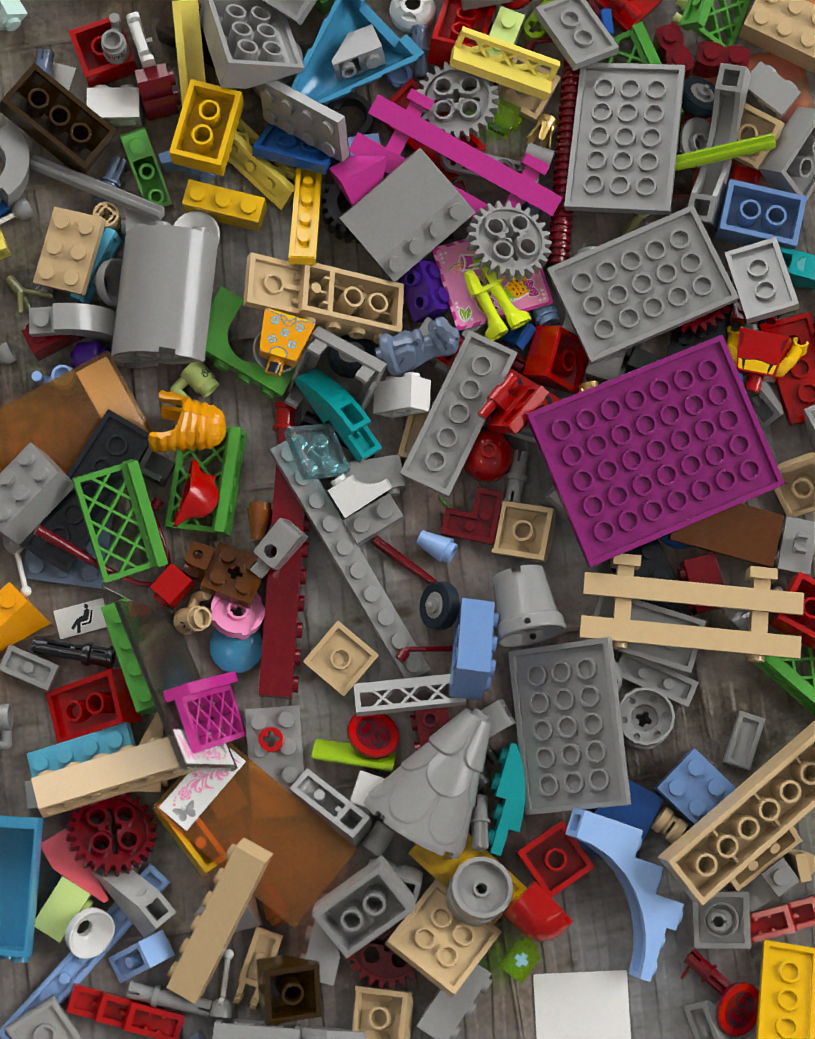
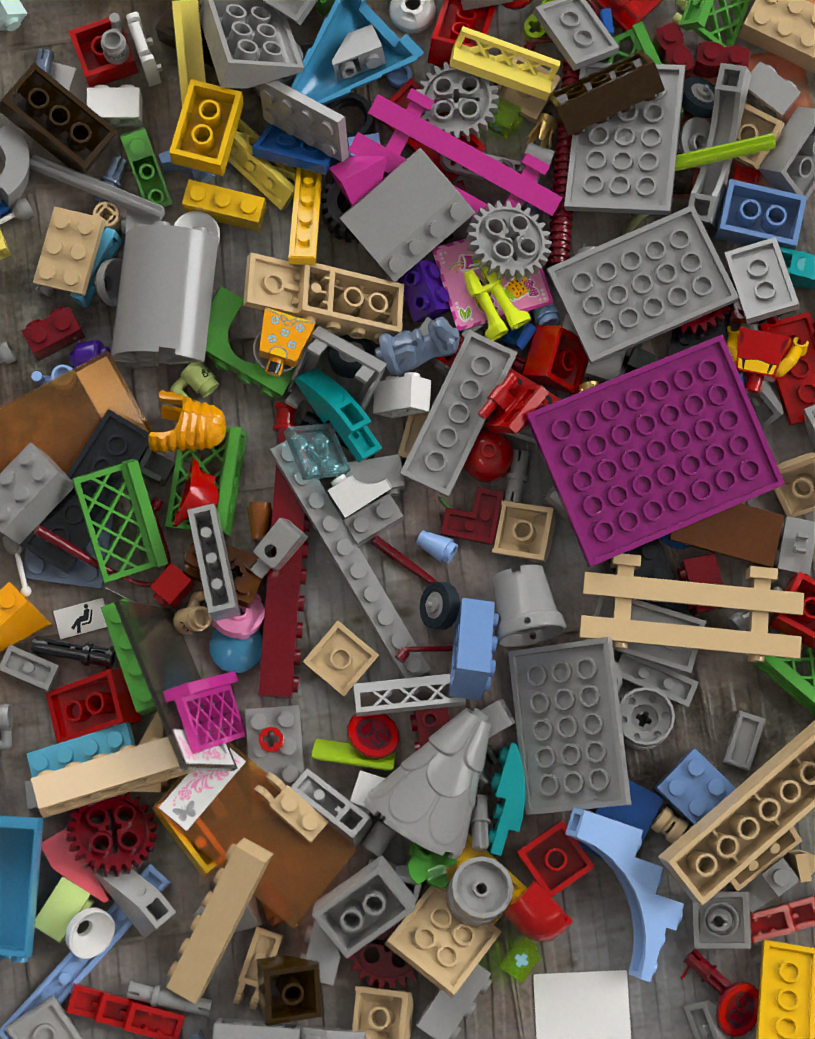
(22, 293): olive plant -> none
(73, 319): light grey arch -> none
(141, 956): light blue slope -> none
(156, 91): dark red brick -> none
(213, 562): none -> light grey brick
(222, 1006): hinge -> none
(292, 809): none -> tan hinge
(420, 37): sand blue axle -> none
(429, 866): none -> bright green plate
(506, 28): yellowish green brick -> none
(606, 93): none -> dark brown slope

